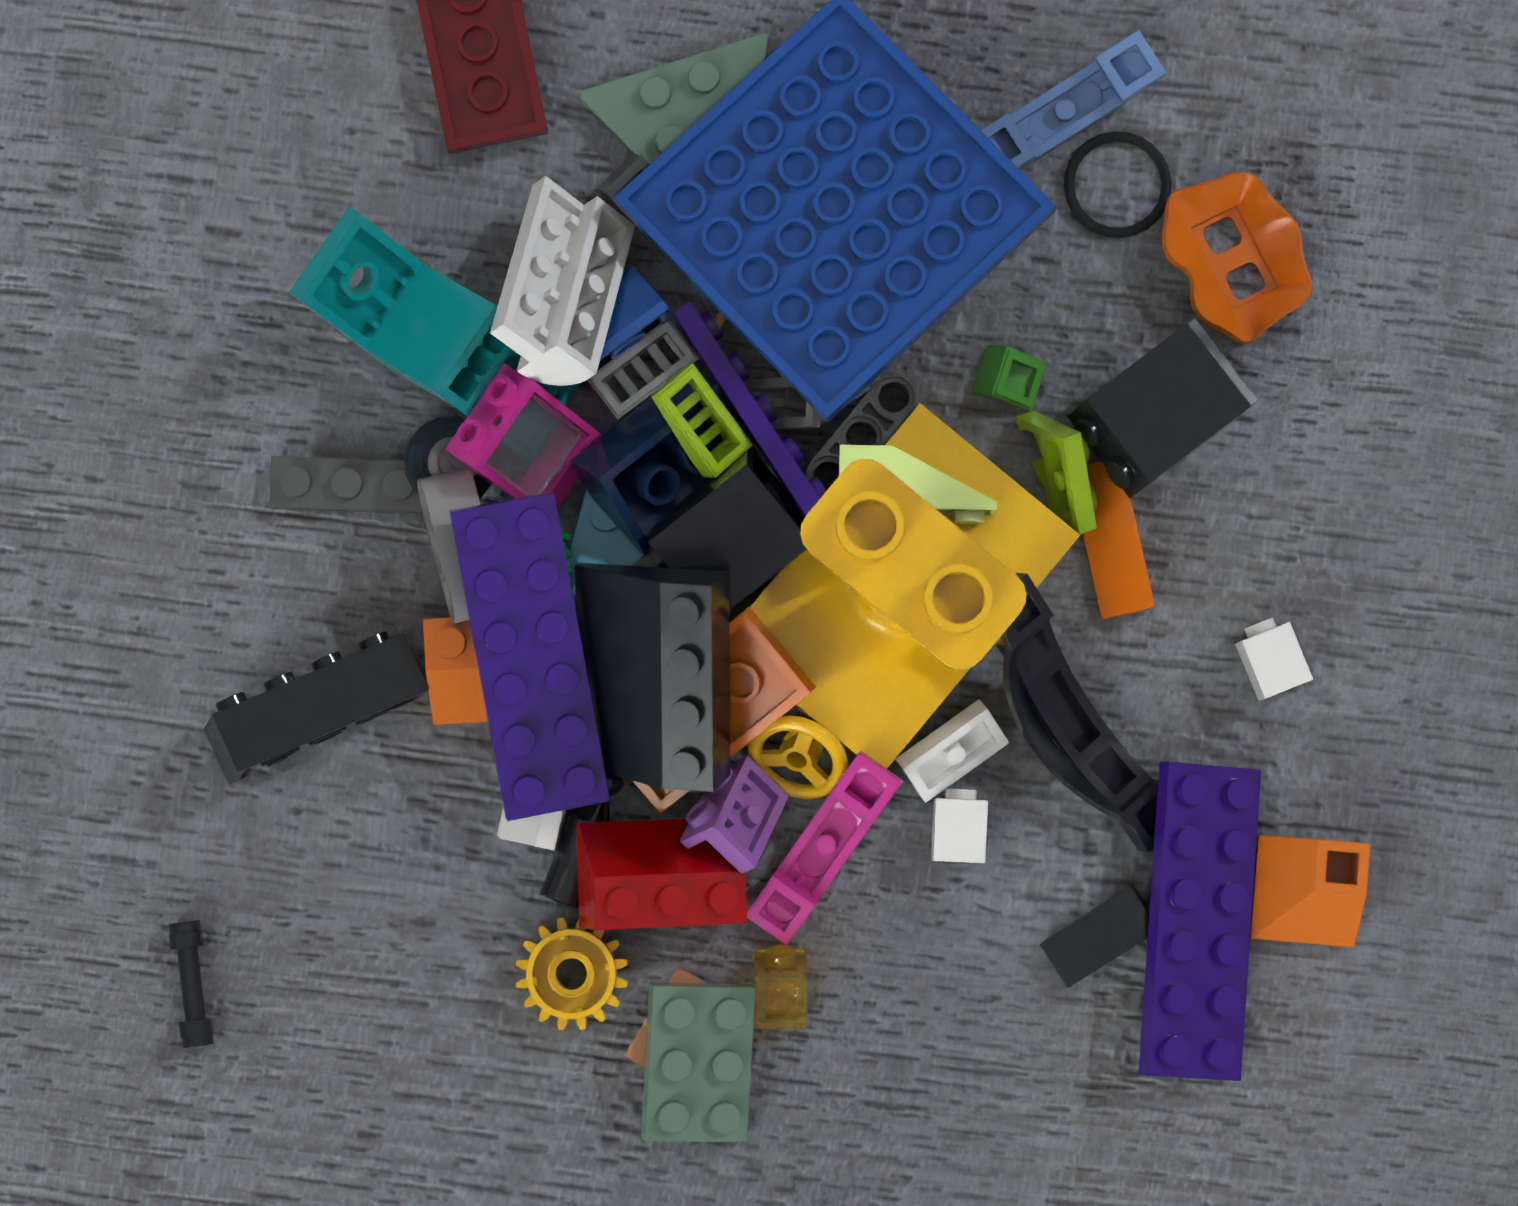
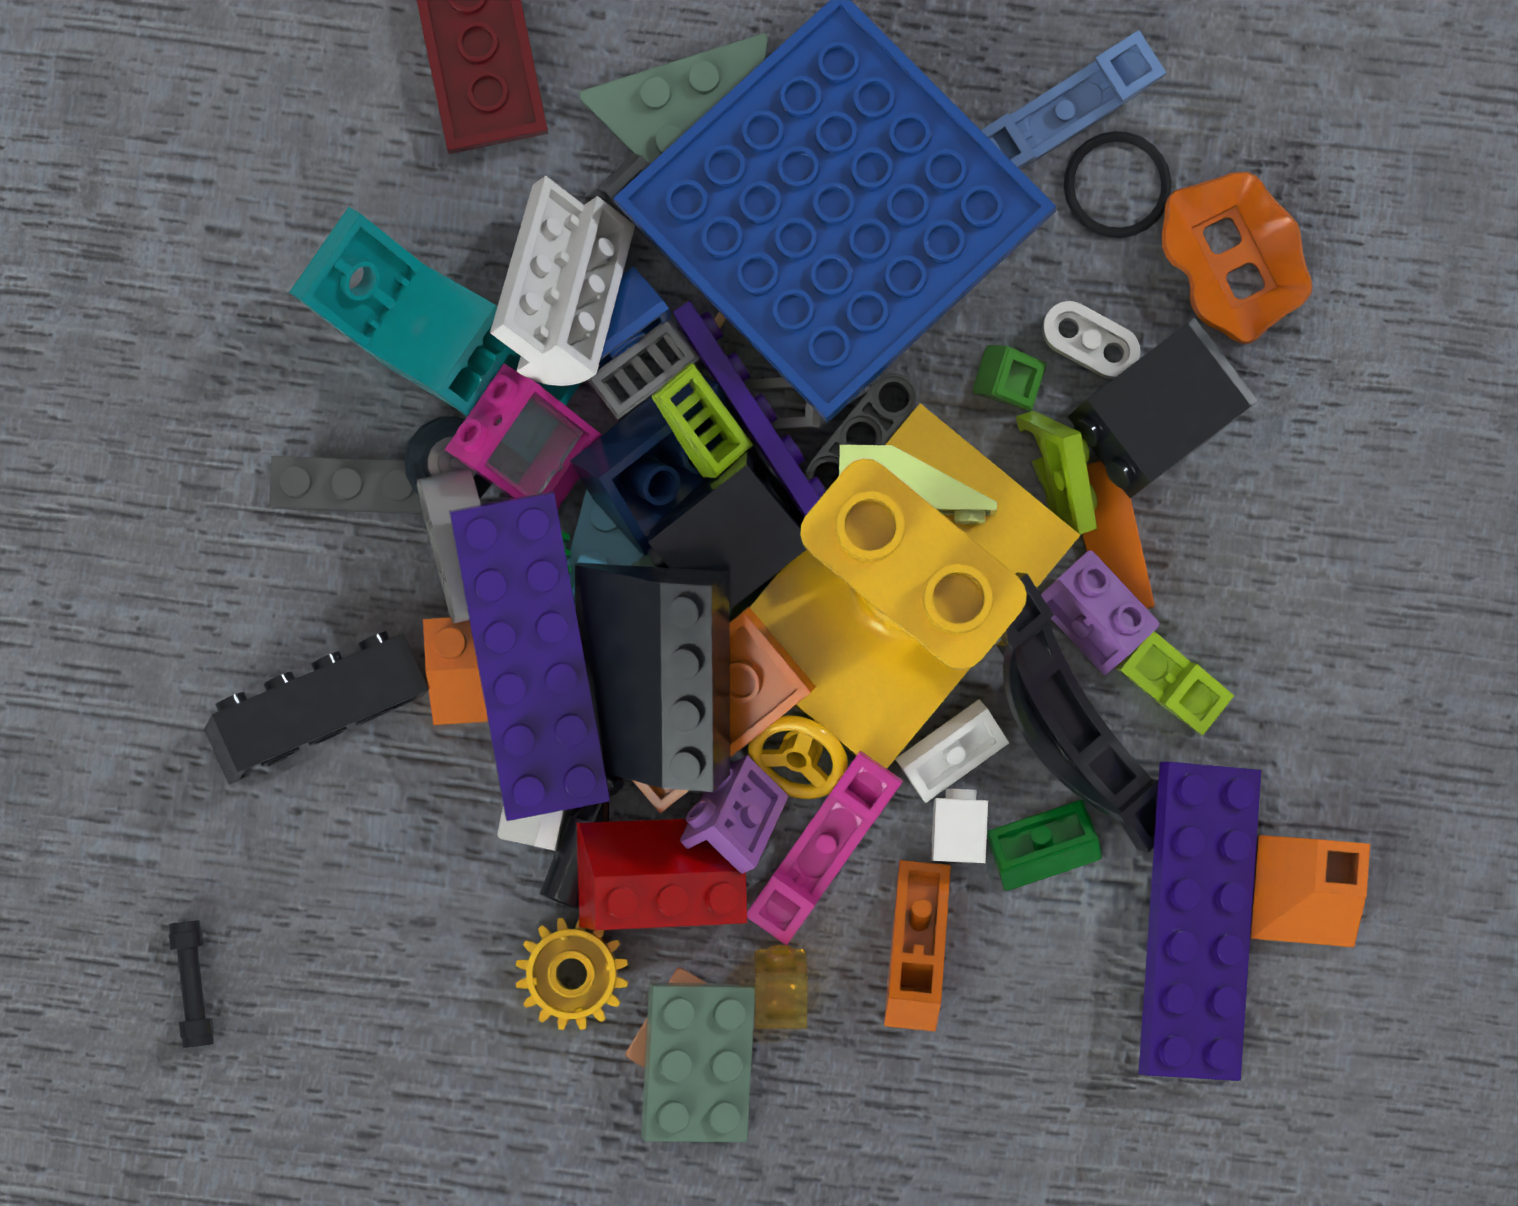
(917, 946): none -> orange slope
(1044, 845): none -> green slope
(1092, 336): none -> white plate
(1098, 612): none -> medium lavender bracket
(1098, 936): black slope -> none
(1176, 683): none -> lime slope
(1273, 658): white brick -> none

